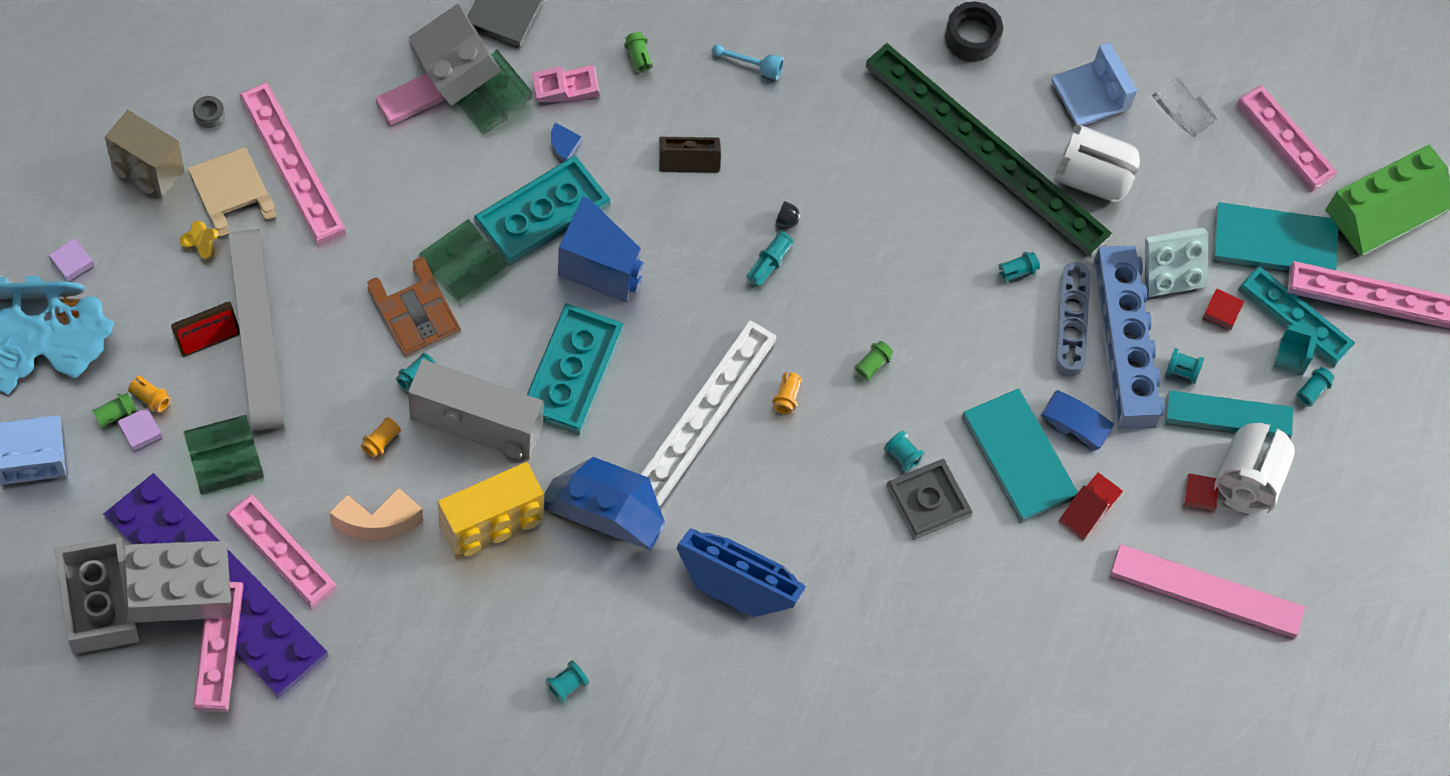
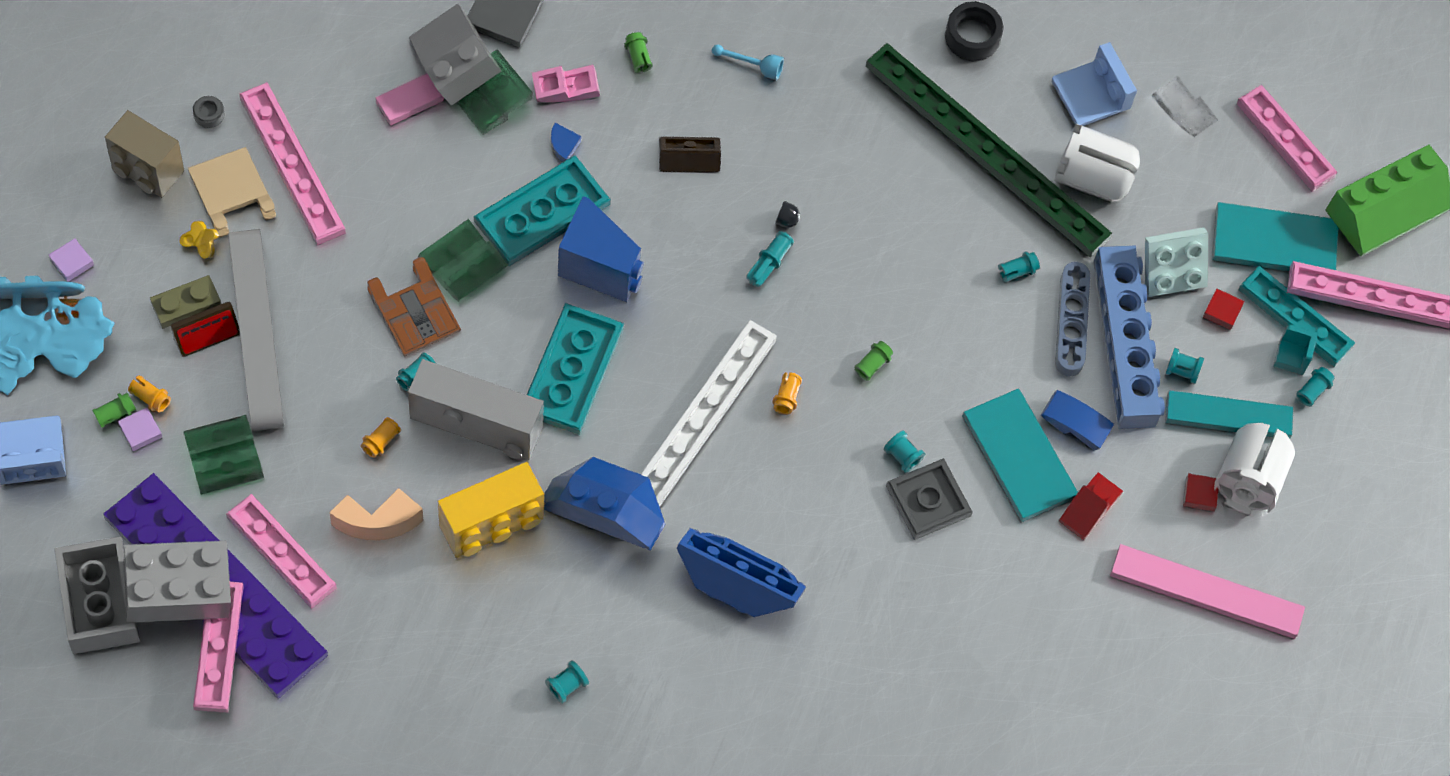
(185, 301): none -> olive plate

